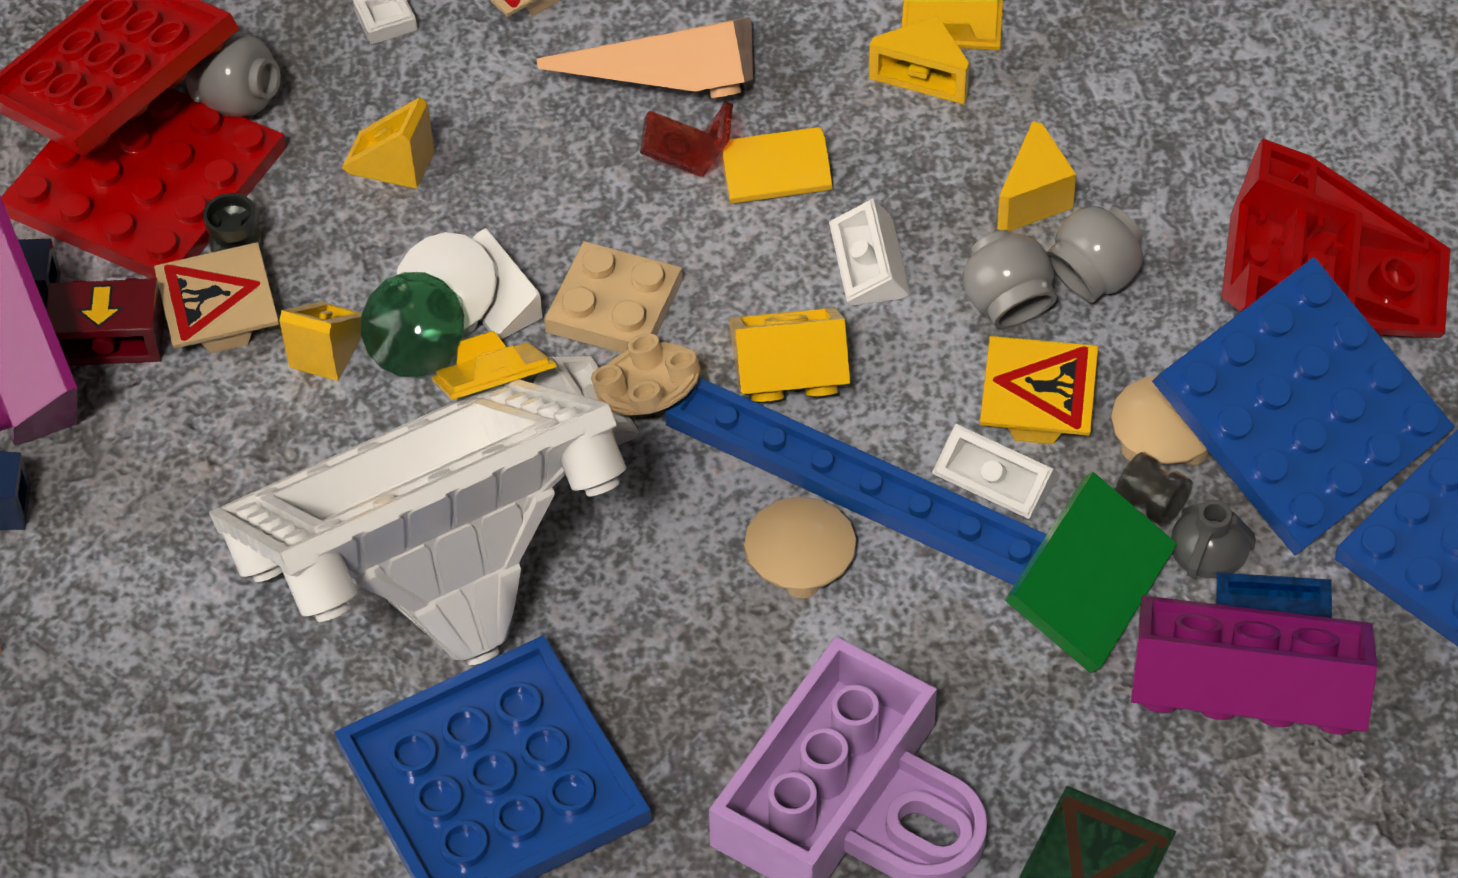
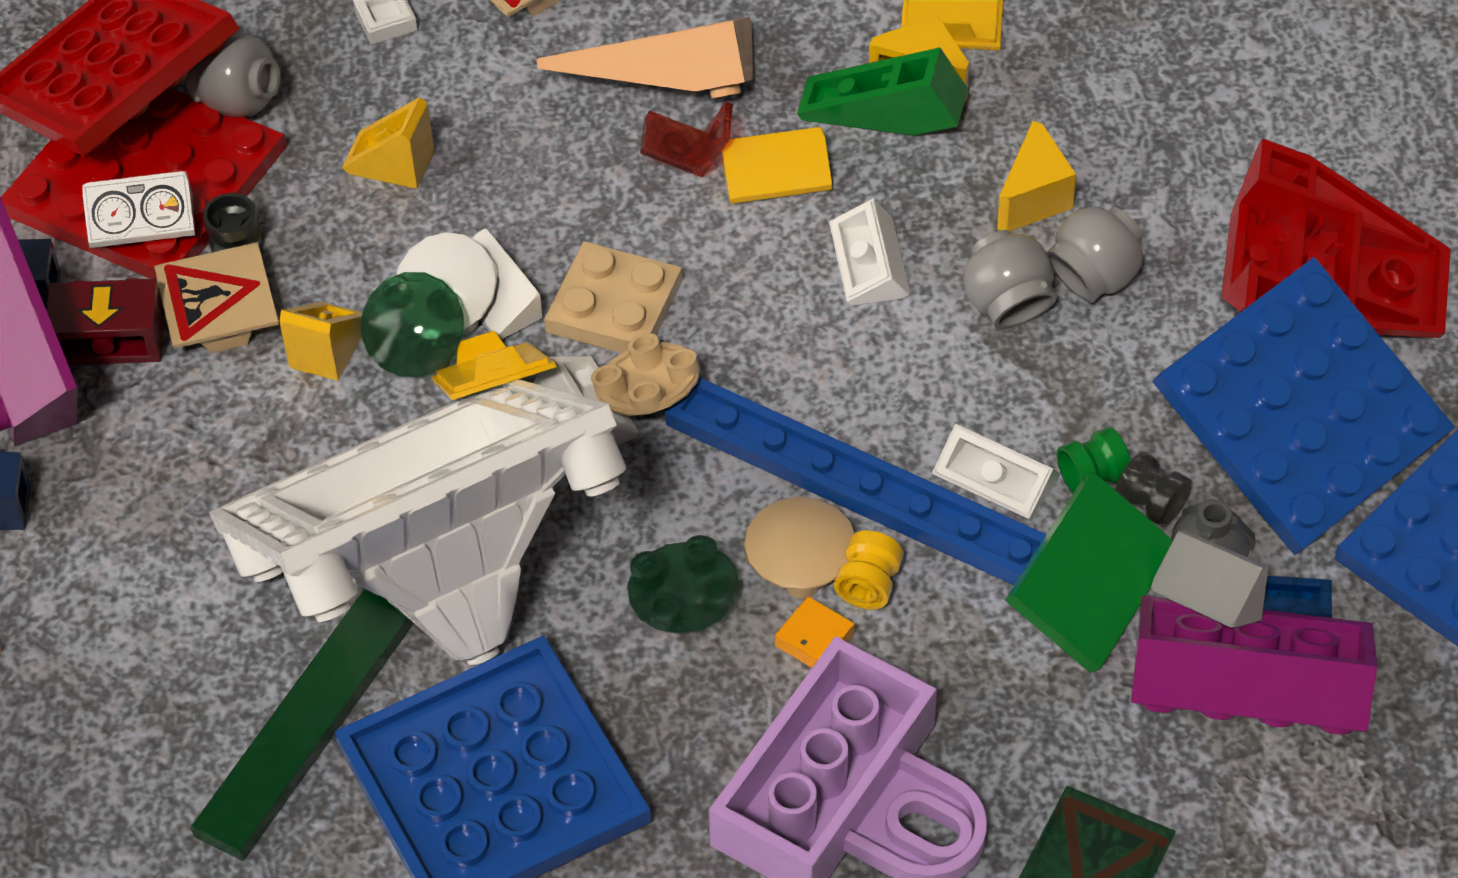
(138, 209): none -> slope
(301, 726): none -> dark green tile
(683, 585): none -> clear green dish
(790, 353): yellow slope -> none
(811, 631): none -> light orange tile
(867, 575): none -> yellow wheel
(890, 95): none -> green slope
(1039, 388): yellow piece -> none
(1102, 454): none -> green wheel
(1150, 424): tan dish -> none
(1212, 580): none -> light grey slope

